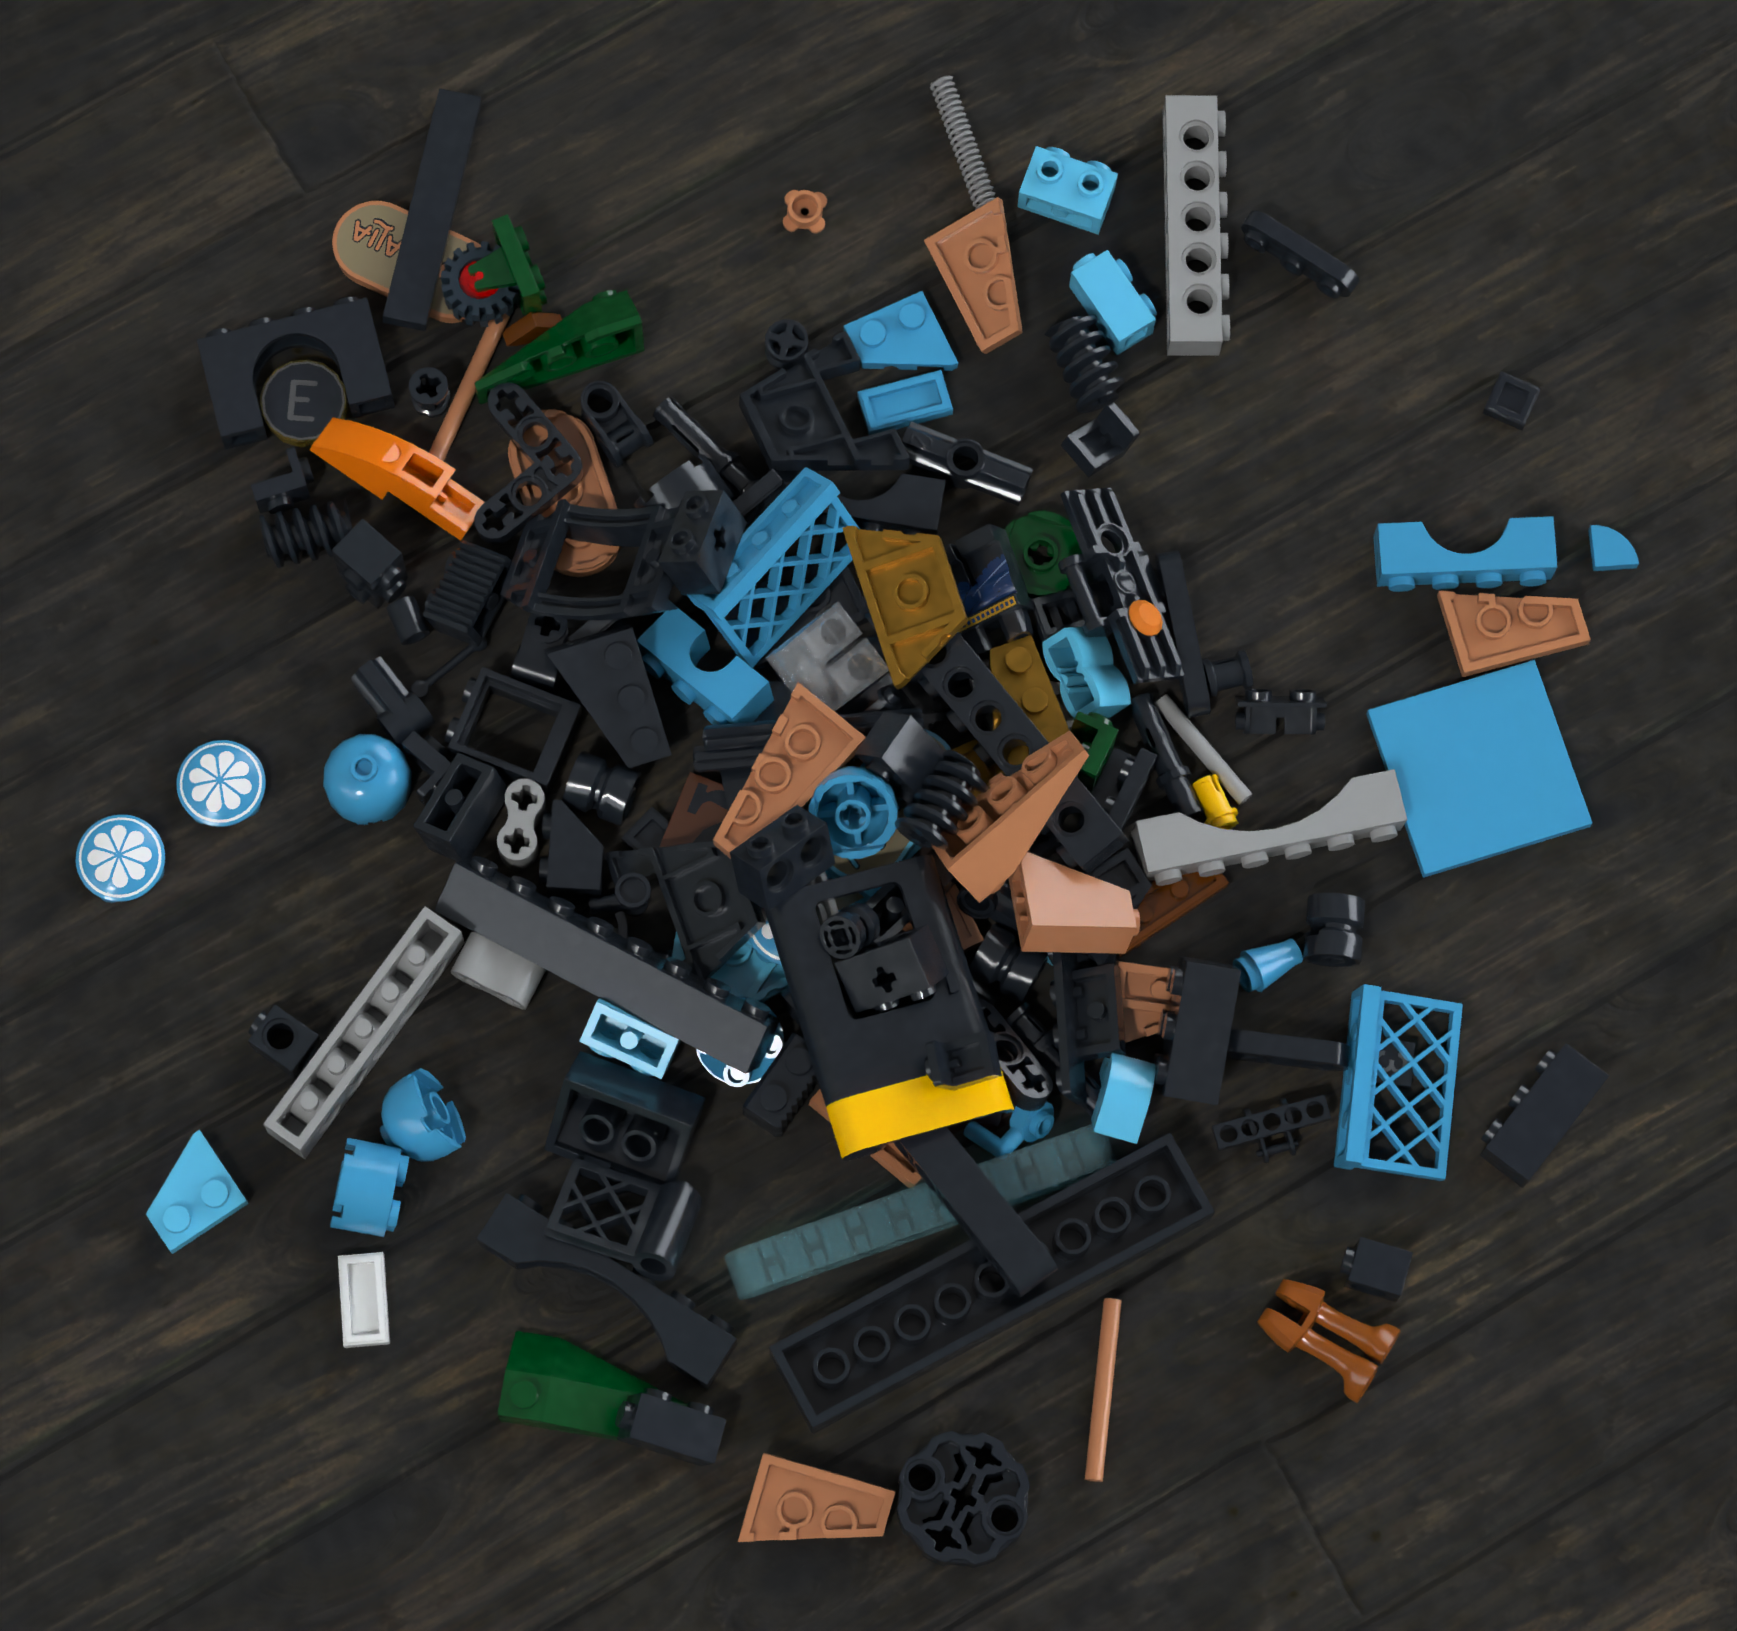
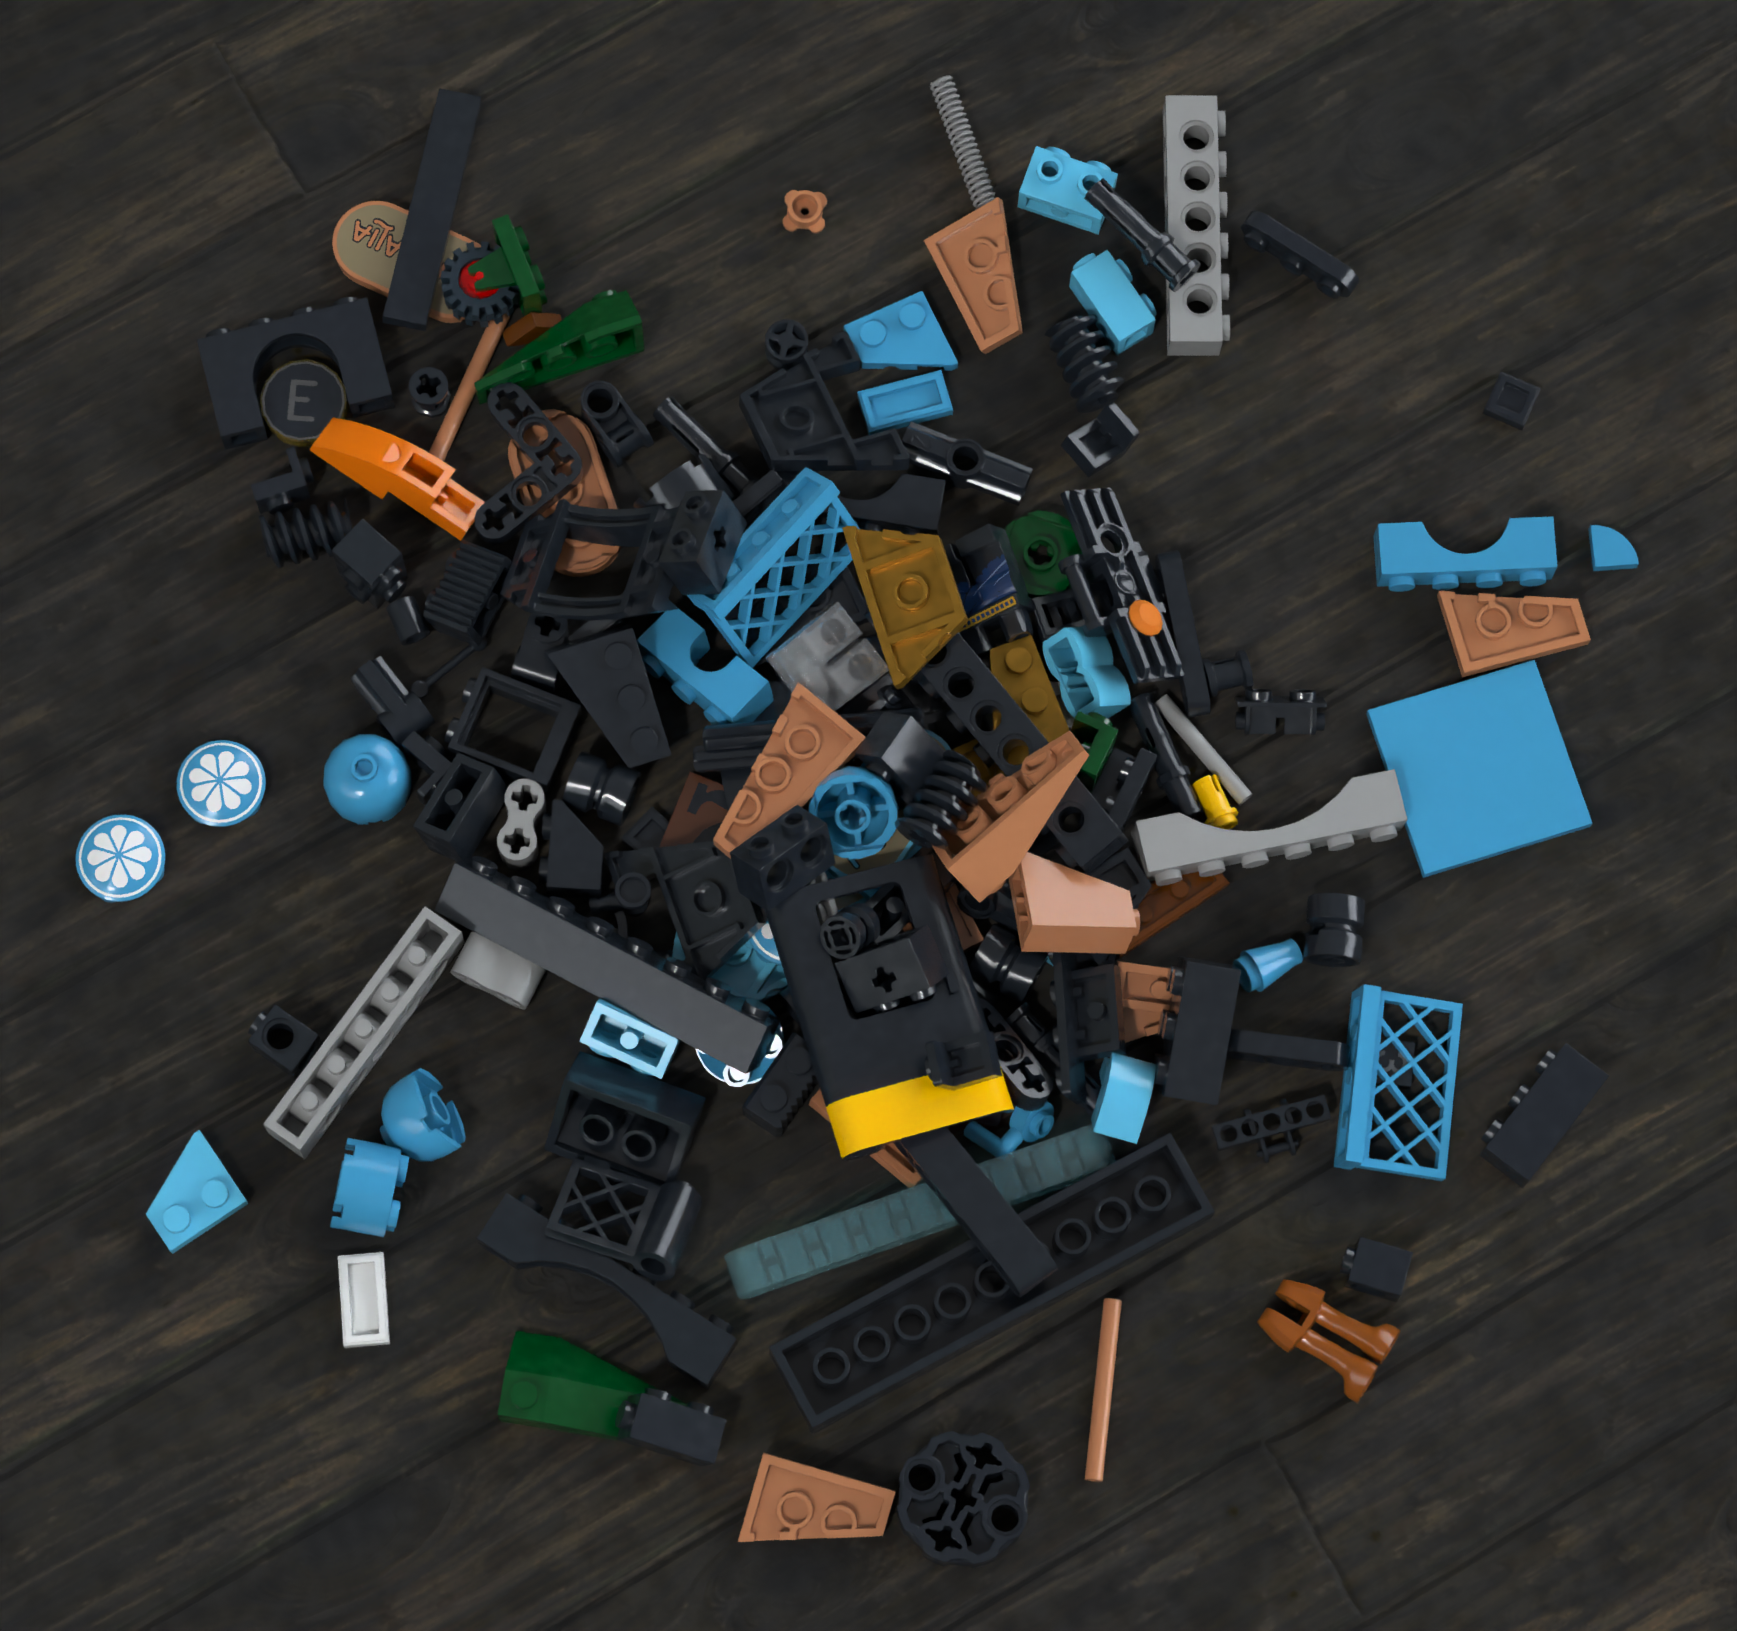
(1155, 247): none -> black pin

